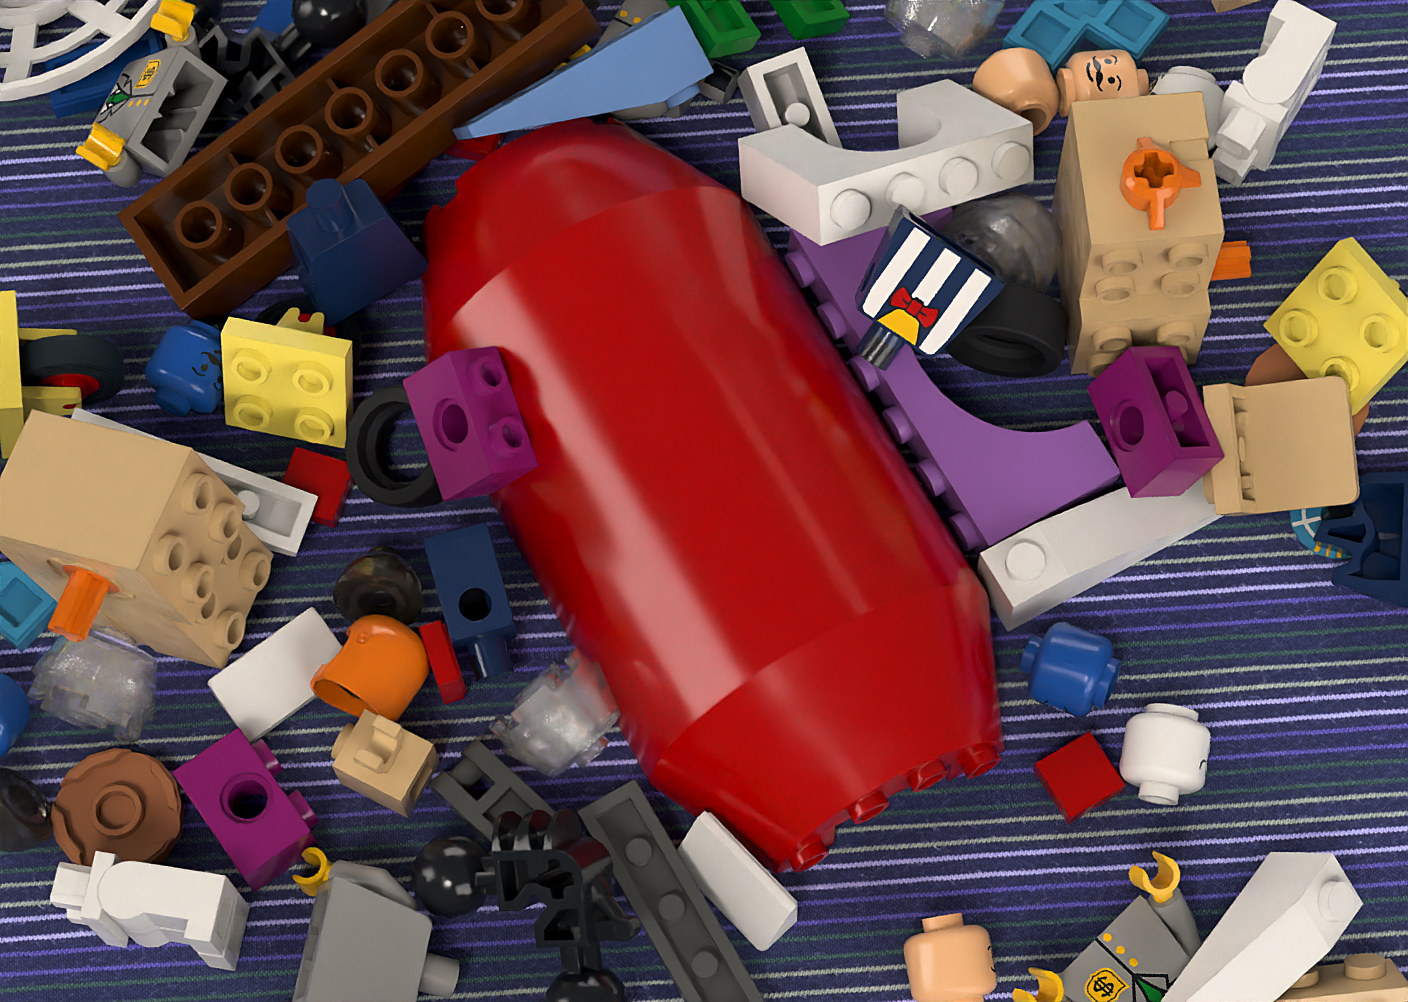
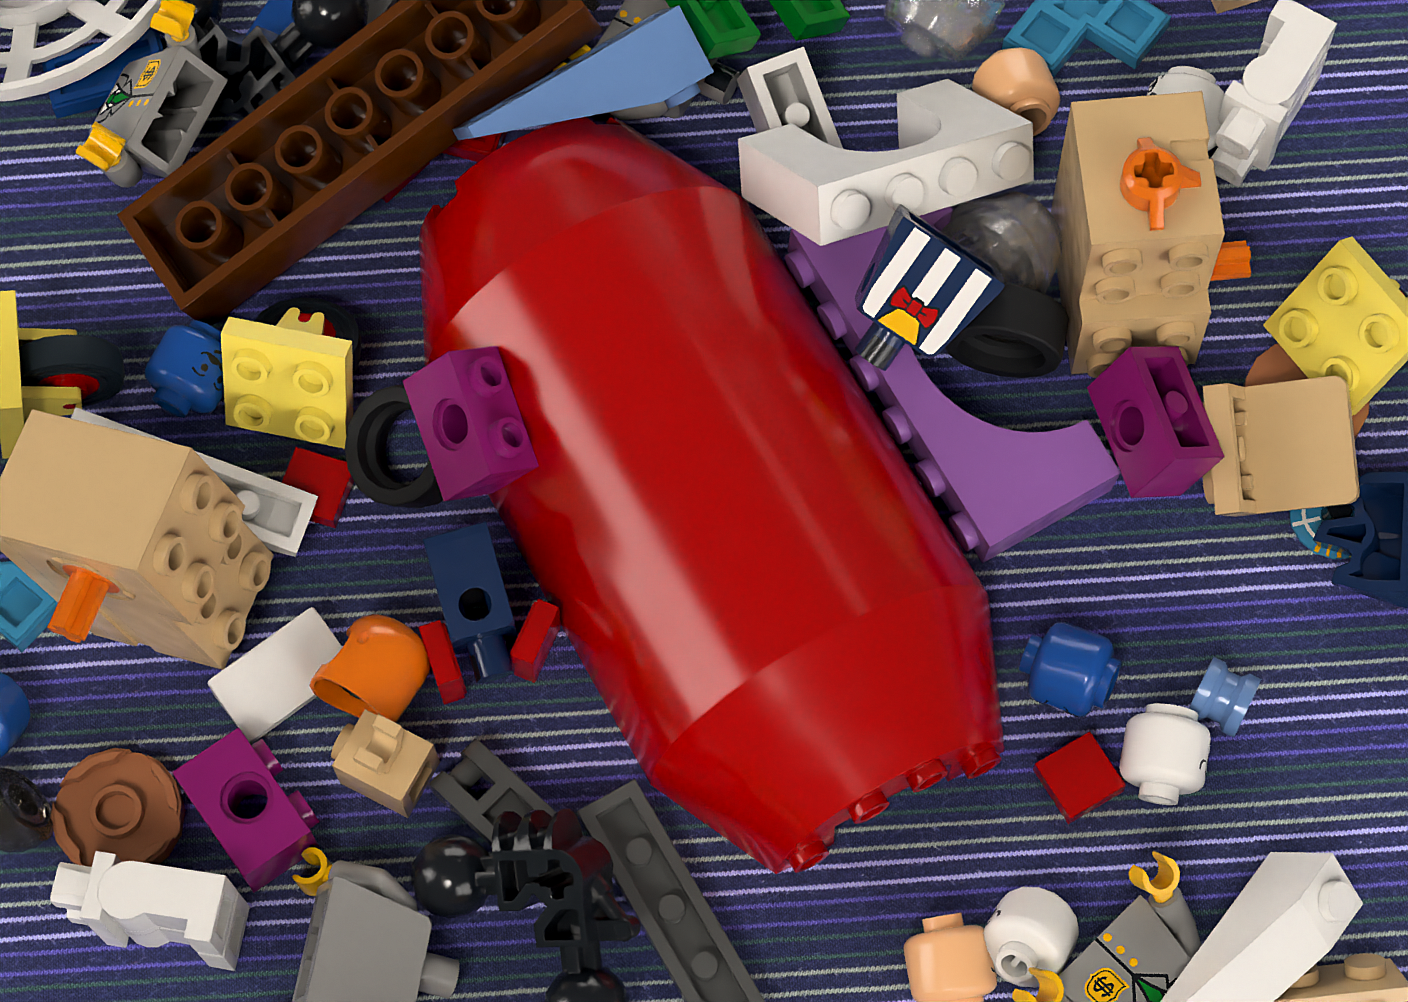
(98, 682): clear cone -> none
(350, 248): dark blue torso -> none
(380, 585): clear smoke brick -> none
(535, 640): none -> red tile
(560, 717): clear cone -> none
(737, 882): white slope -> none
(1030, 931): none -> white head
(1084, 548): white slope -> none
(1099, 76): light nougat head -> none
(1224, 696): none -> medium blue wheel

